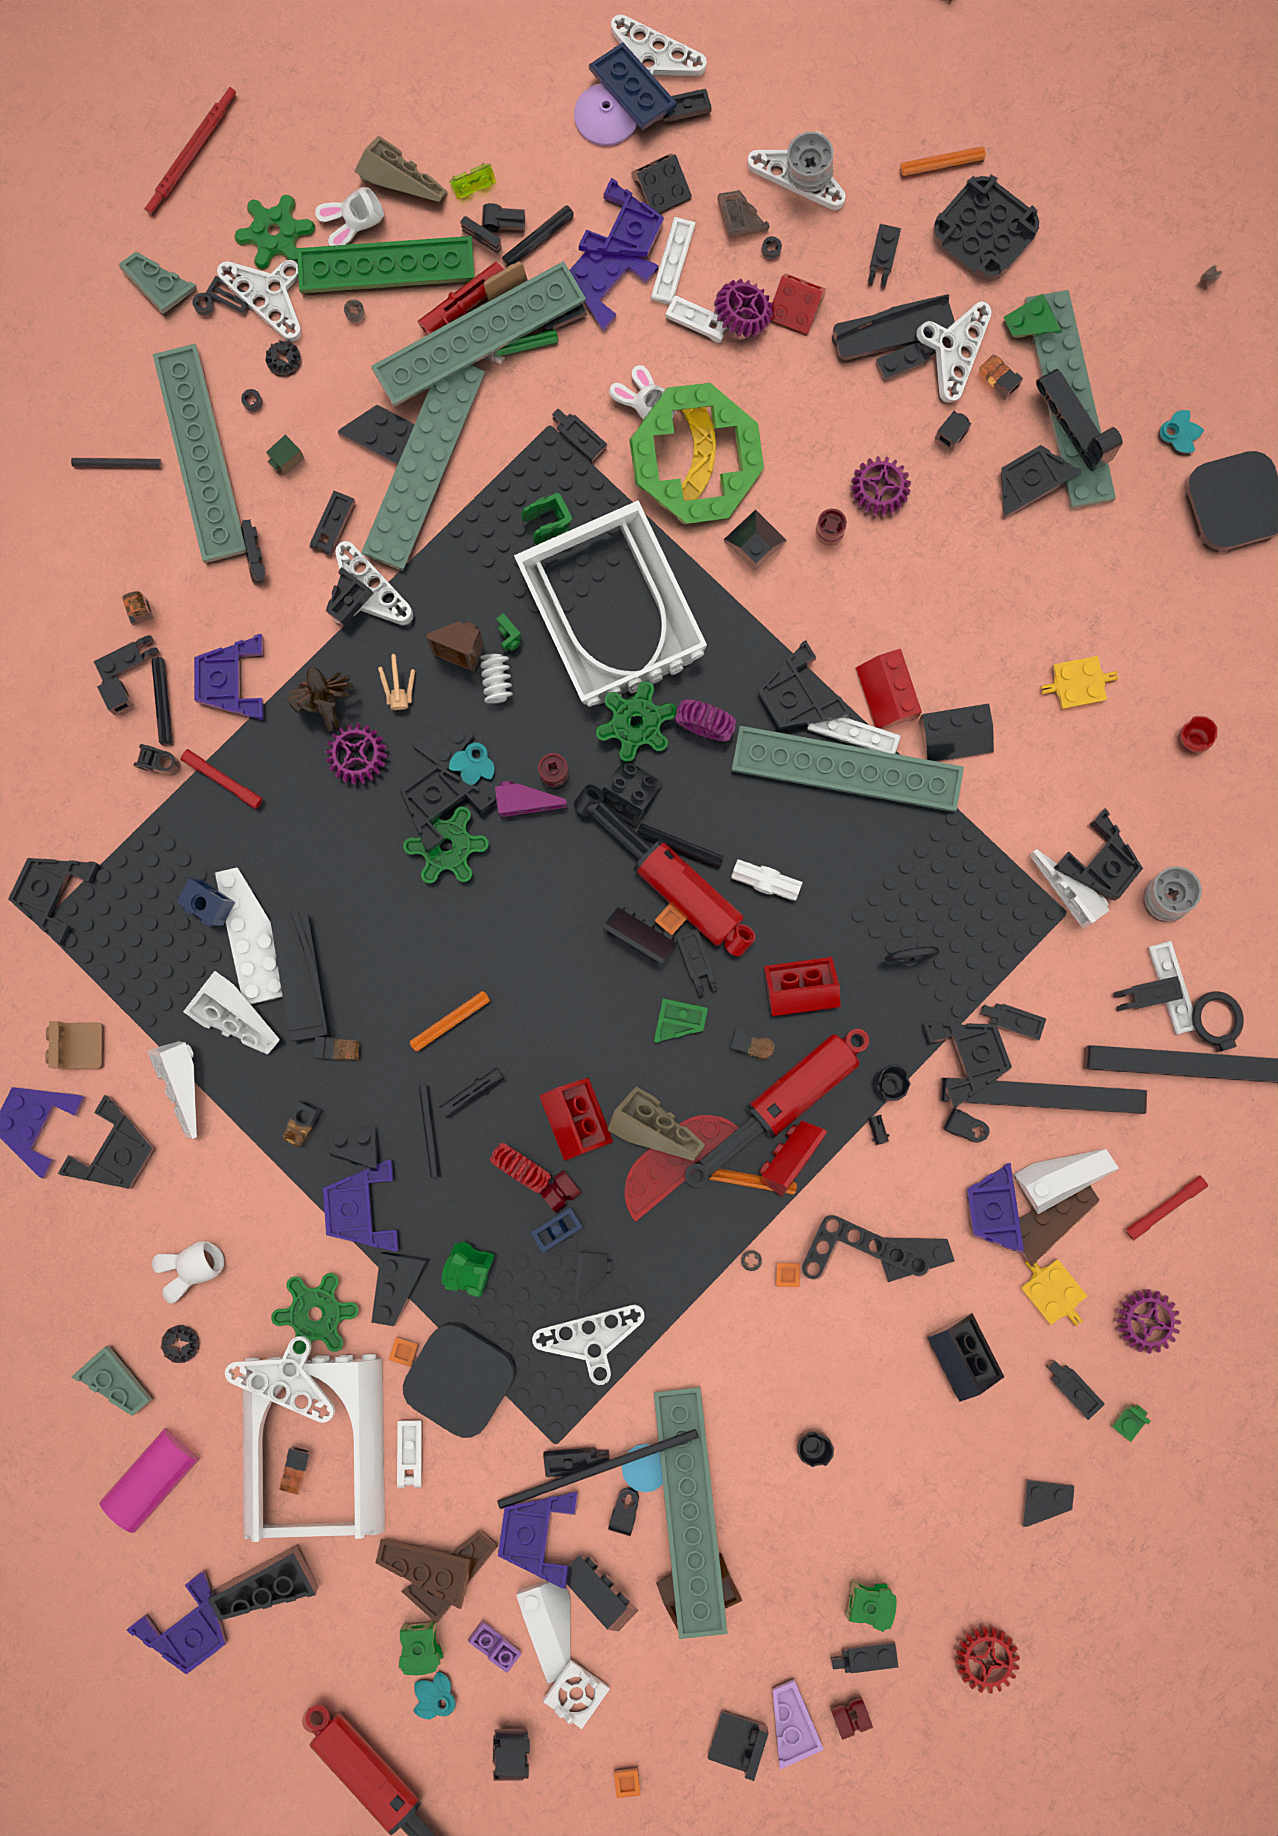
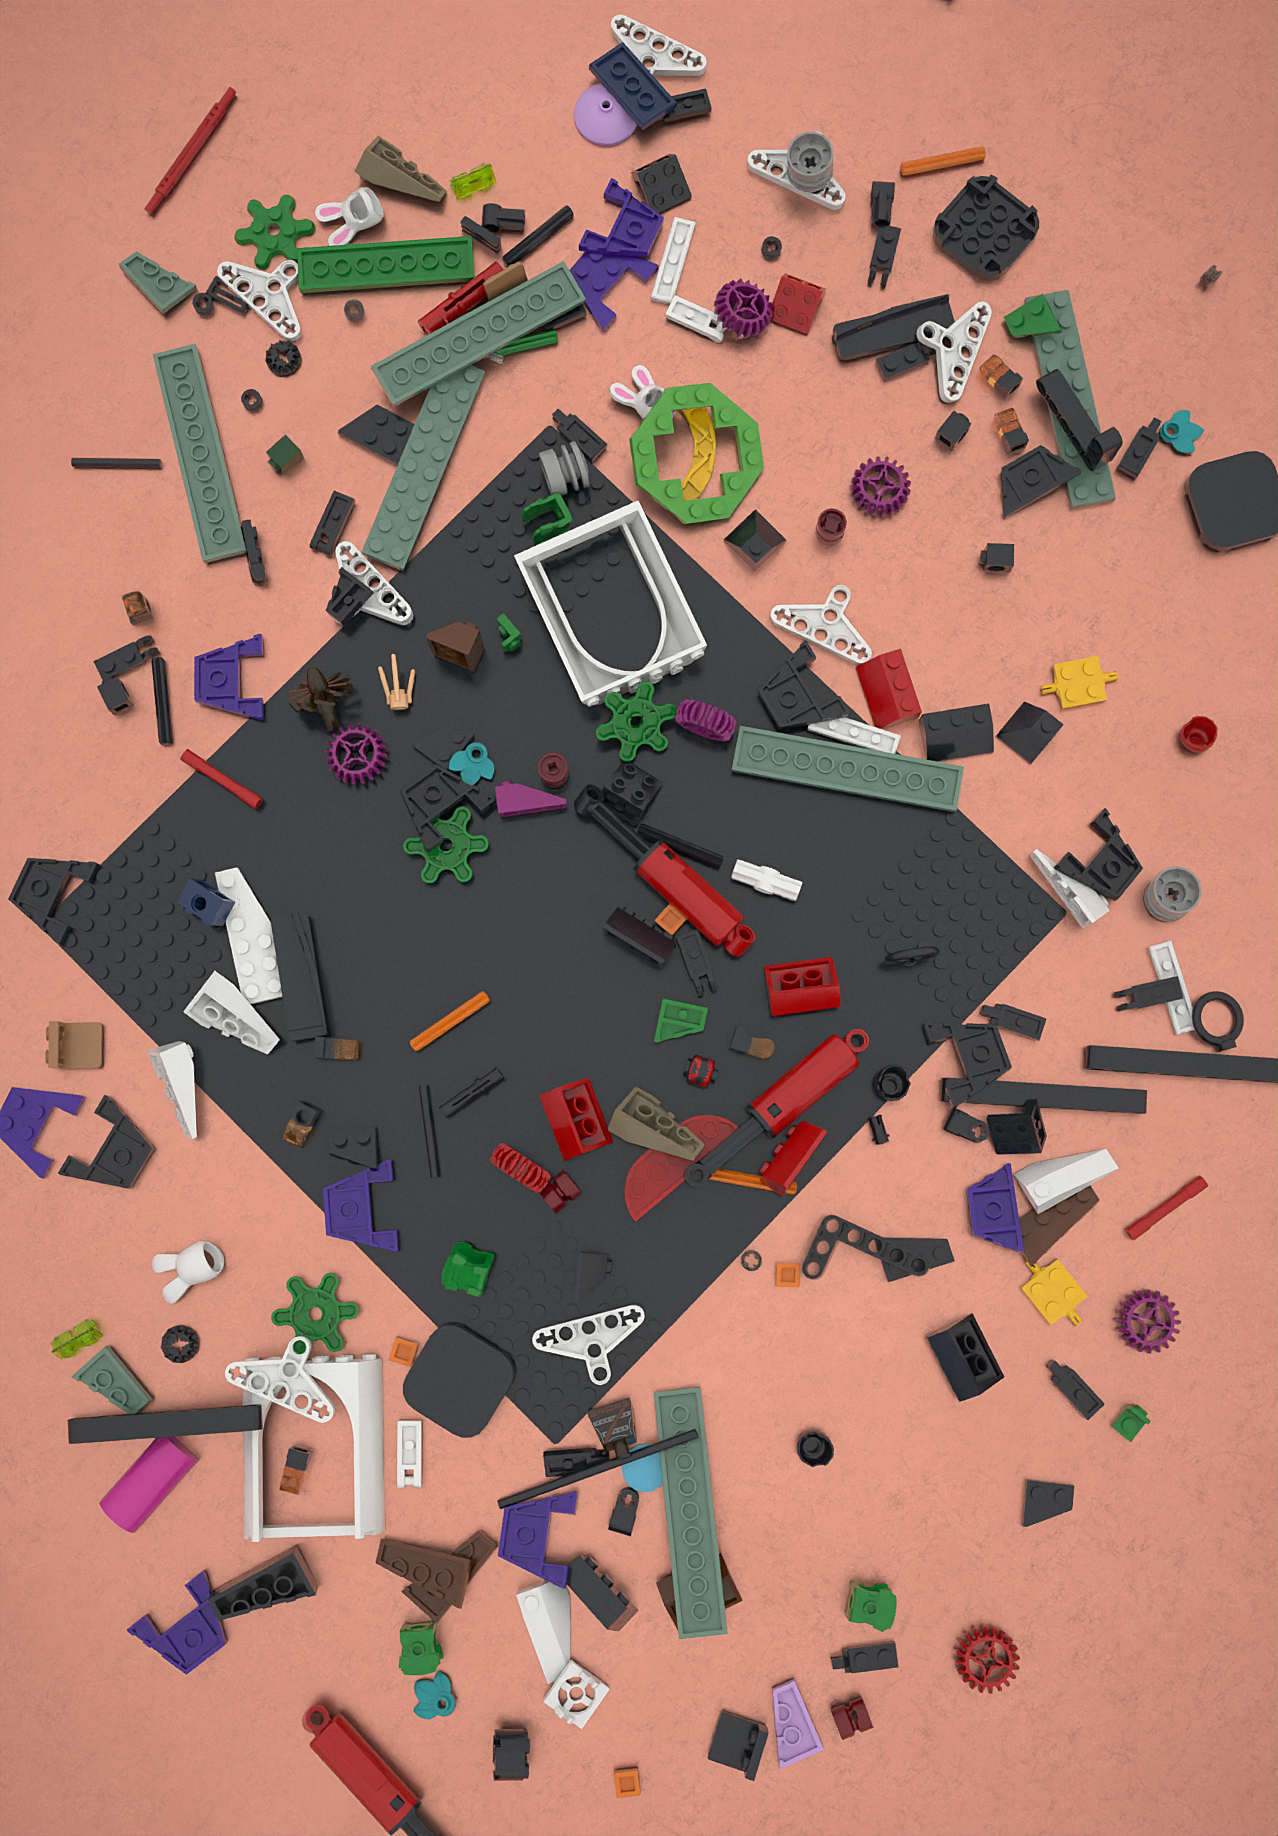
(67, 1345): none -> clear neon green hinge
(153, 760): black piece -> none
(165, 1424): none -> black beam
(394, 1285): black wing -> none
(494, 1646): medium lavender slope -> none
(495, 678): white piece -> none
(557, 1229): dark blue brick -> none
(564, 469): none -> light grey wheel
(615, 1427): none -> torso
(700, 1071): none -> head
(739, 215): clear smoke wing -> none
(815, 620): none -> white beam
(882, 197): none -> black piece
(997, 557): none -> black brick
(1010, 431): none -> leg
(1018, 1132): none -> black bracket
(1029, 731): none -> black slope
(1140, 449): none -> black hinge

